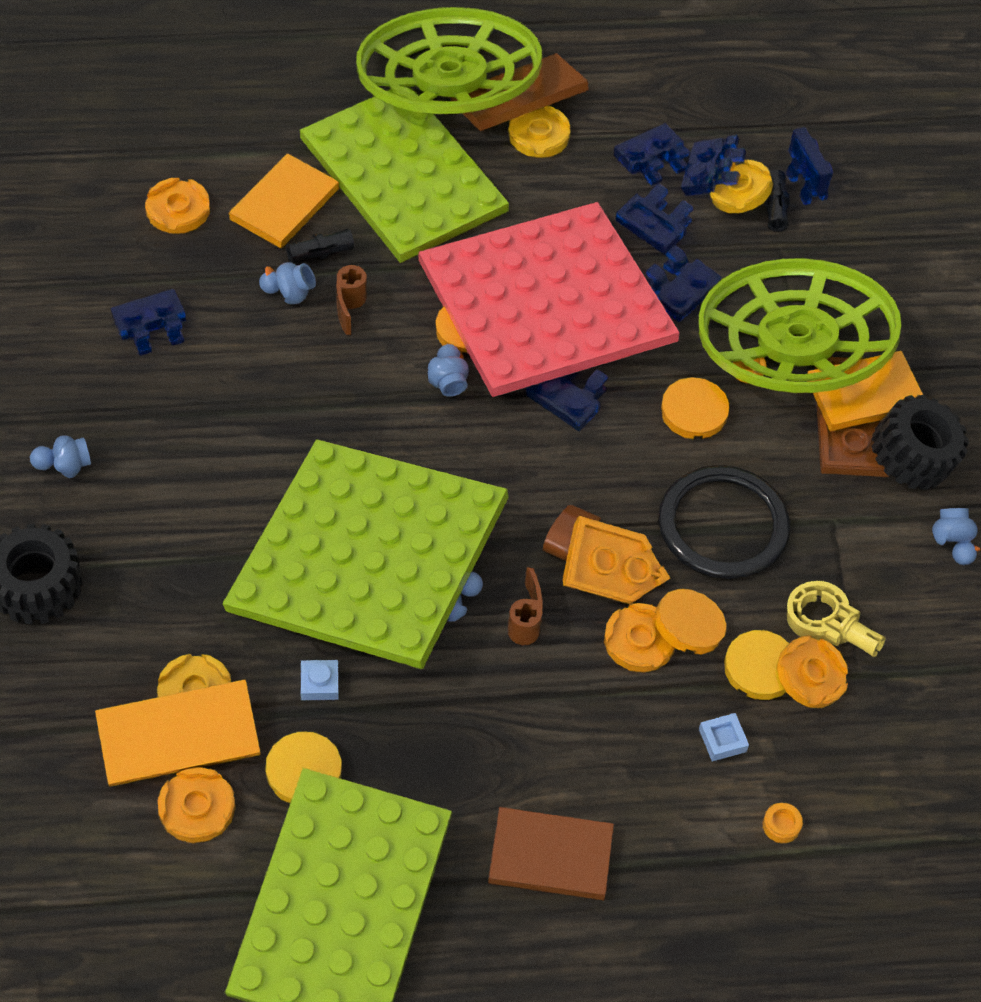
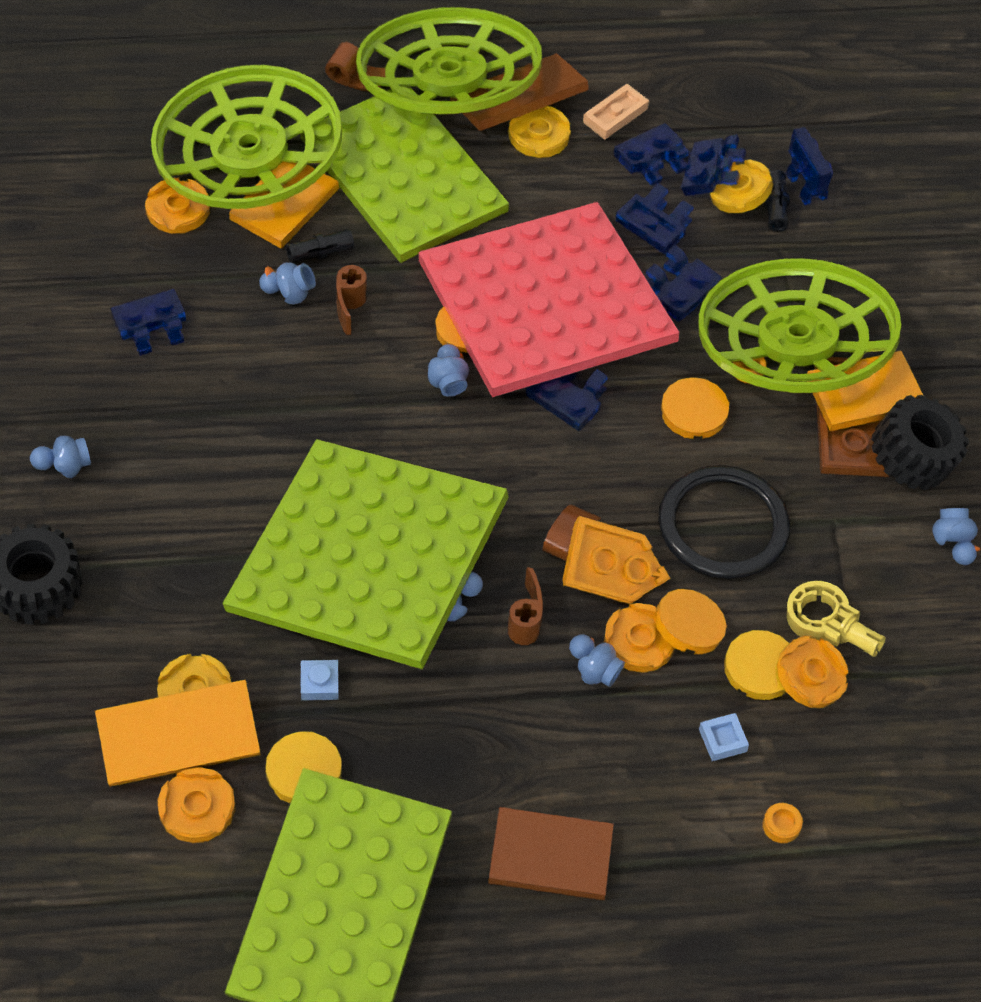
(239, 131): none -> lime dish
(343, 67): none -> dark orange panel
(596, 663): none -> medium blue animal
(615, 111): none -> light nougat plate

